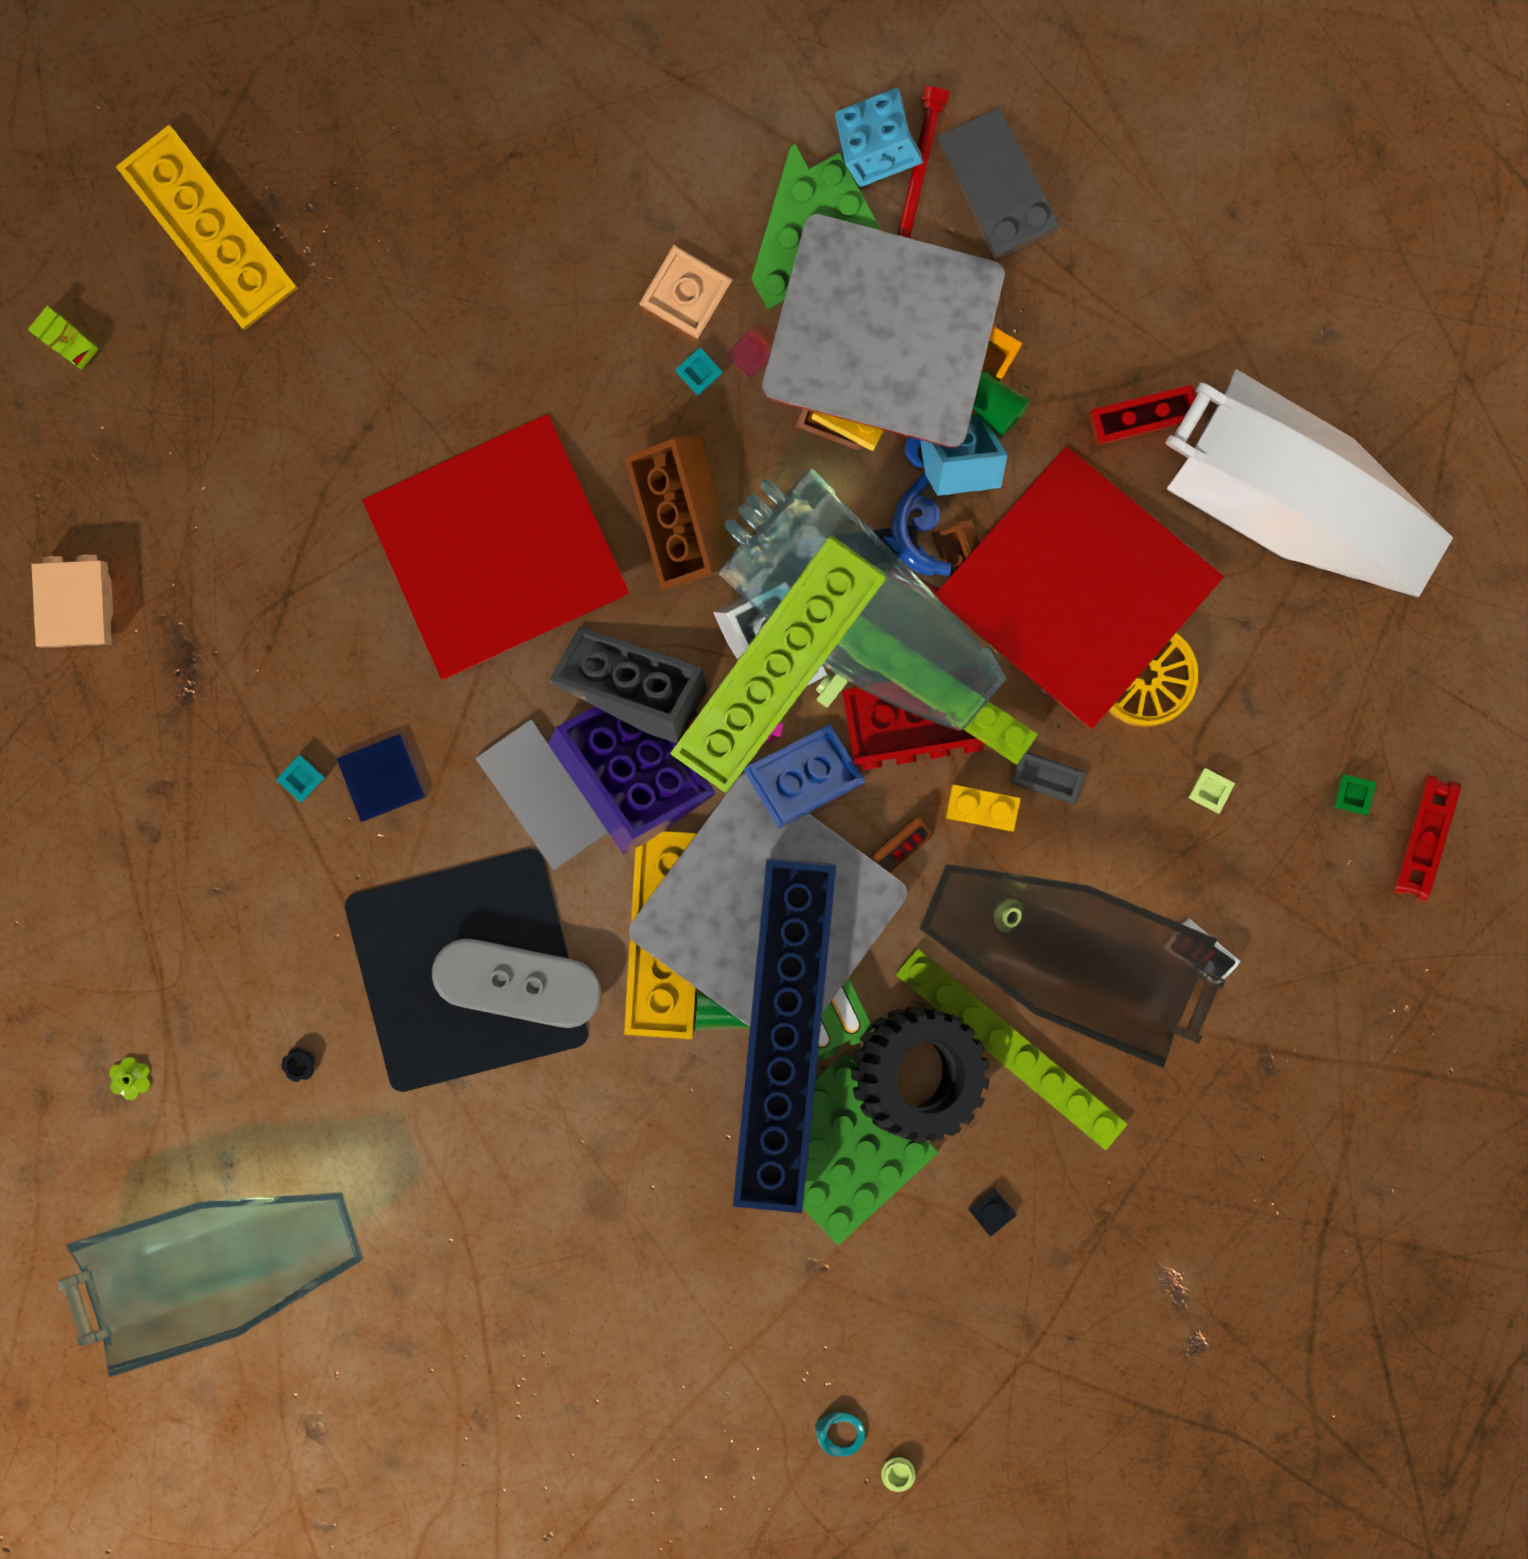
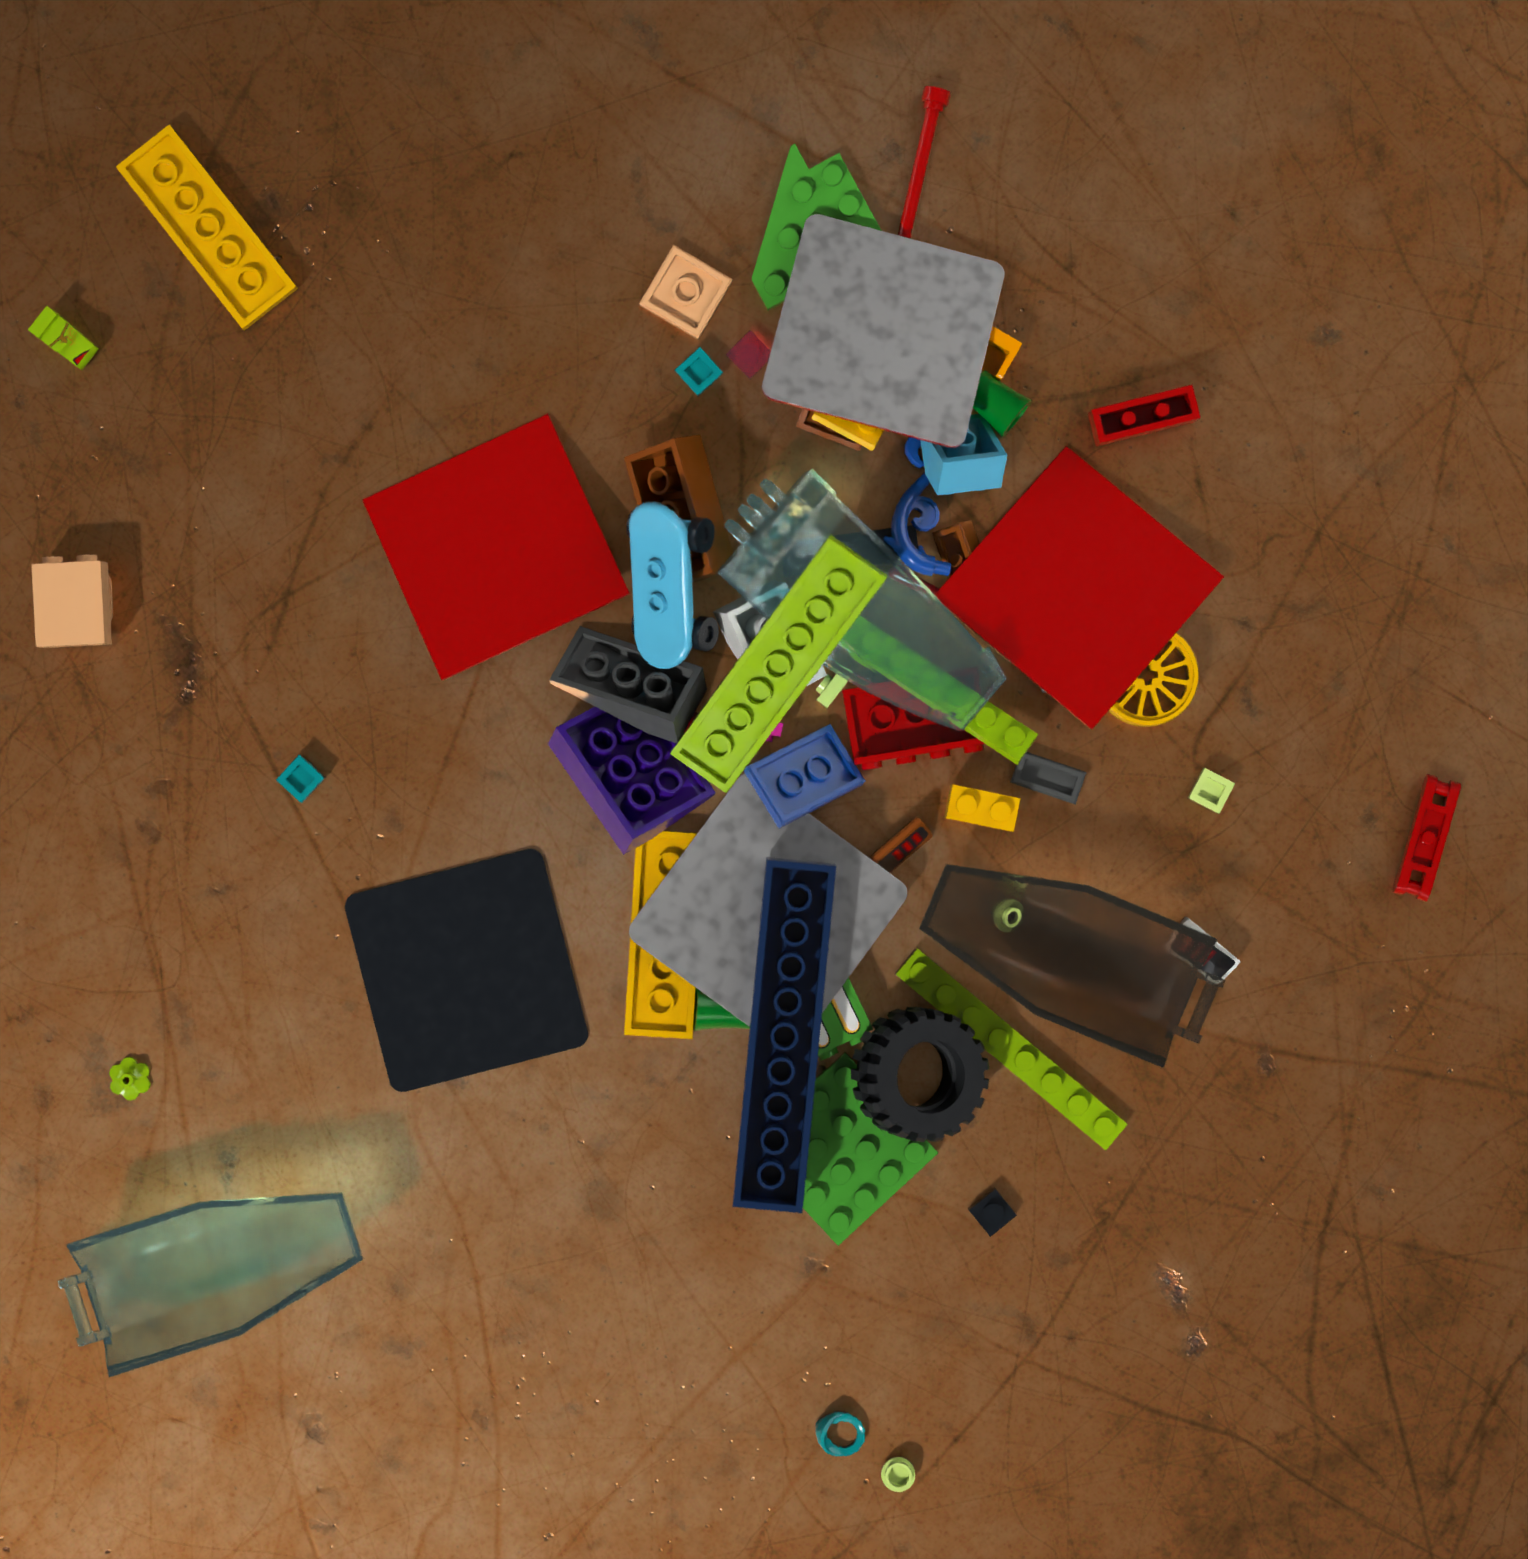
(289, 1065): black plate -> none
(381, 777): clear blue tile -> none
(516, 983): light grey piece -> none
(541, 794): light grey tile -> none
(663, 584): none -> medium azure piece
(876, 138): medium azure bracket -> none
(998, 184): dark grey slope -> none
(1303, 489): white windscreen -> none
(1354, 794): green plate -> none

